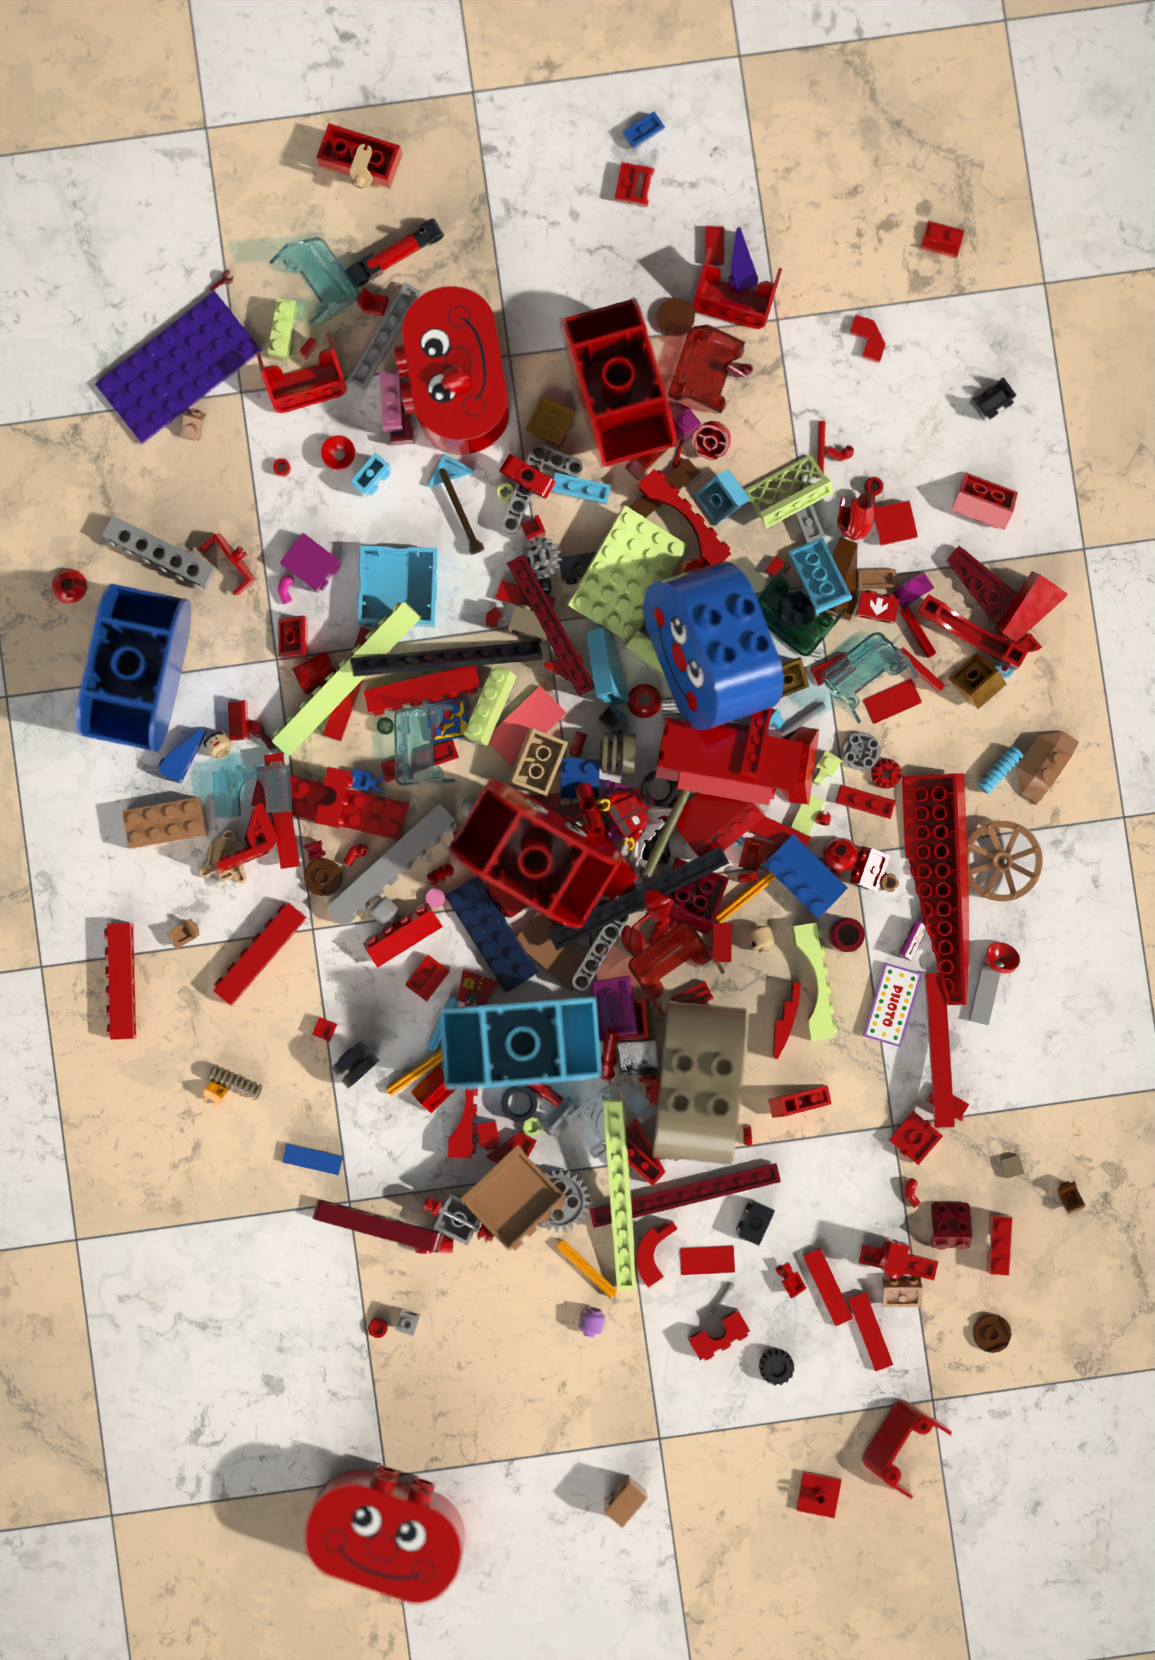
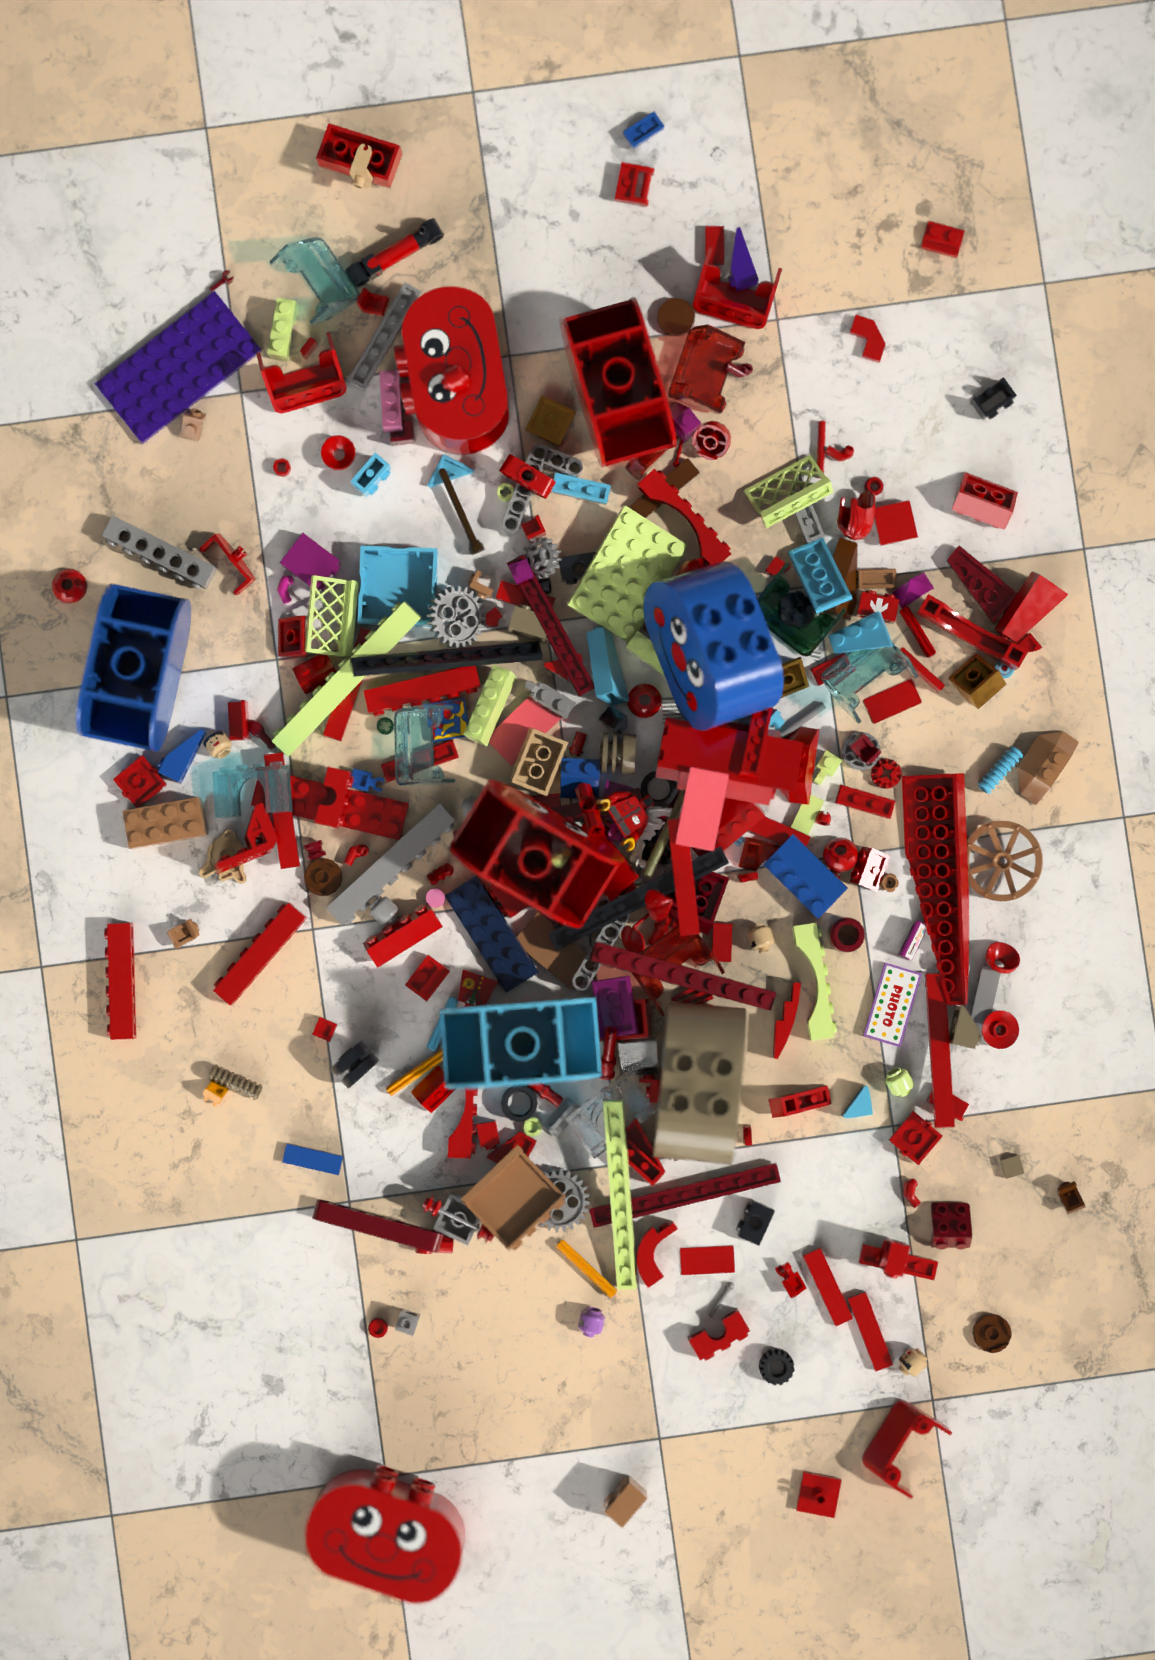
(140, 782): none -> red plate
(346, 620): none -> yellowish green fence
(463, 633): none -> light grey gear
(481, 590): none -> medium nougat bracket
(521, 571): none -> magenta plate
(550, 698): none -> light grey hinge
(560, 859): none -> yellowish green arm
(682, 975): none -> dark red plate
(683, 883): none -> red tile
(702, 808): none -> coral tile
(721, 497): medium azure slope -> none
(744, 897): light orange axle -> none
(860, 1104): none -> medium azure slope
(862, 635): none -> medium azure wing
(864, 748): none -> dark red bracket
(899, 1082): none -> yellowish green head
(902, 1292): medium nougat bracket -> none
(912, 1362): none -> tan head
(963, 1029): none -> dark tan slope
(1000, 1244): red arch -> none
(1008, 1033): none -> red dish

